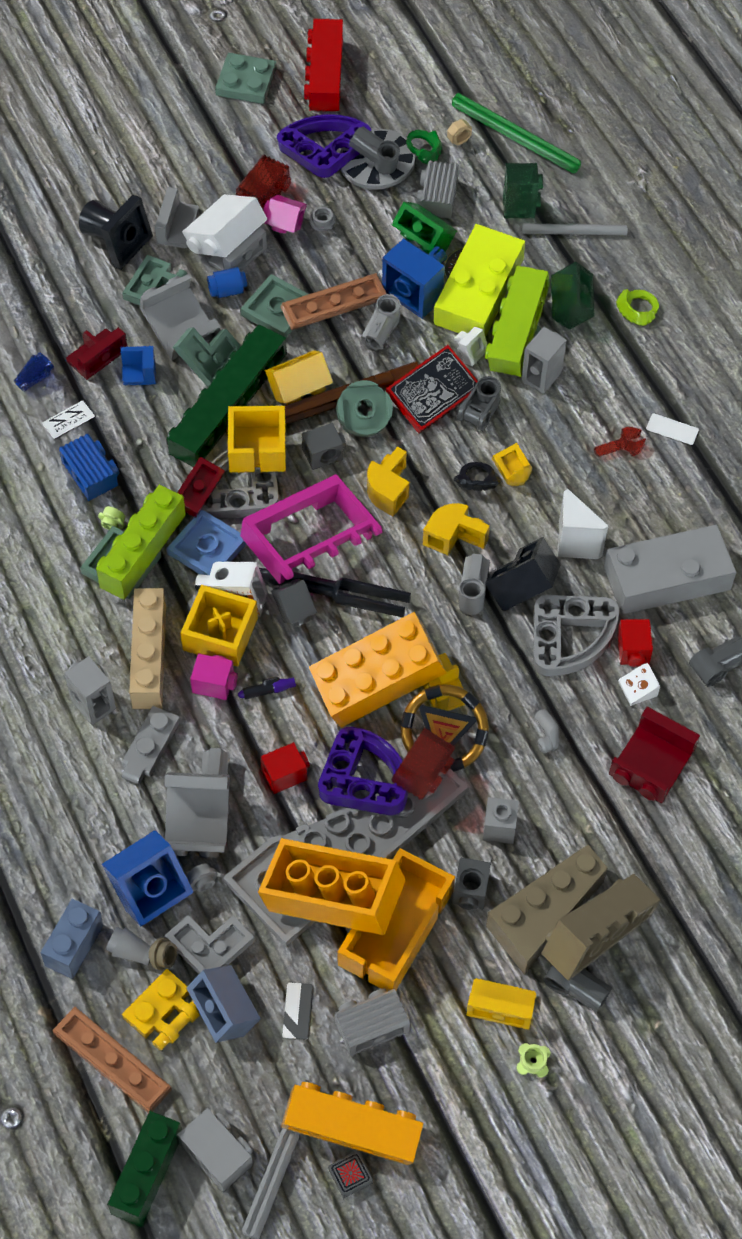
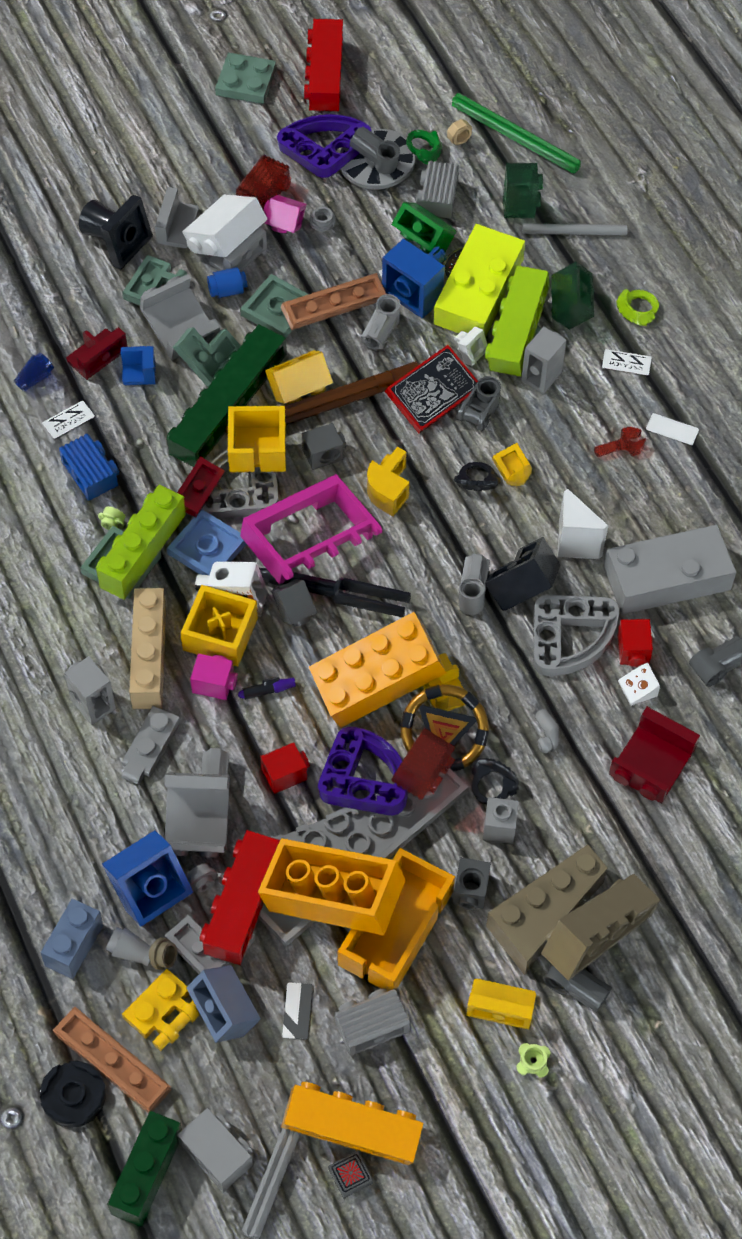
(74, 1103): none -> black tile
(240, 903): none -> red brick
(374, 397): sand green plate -> none
(453, 523): yellow brick -> none
(486, 766): none -> black piece
(626, 362): none -> white sticker

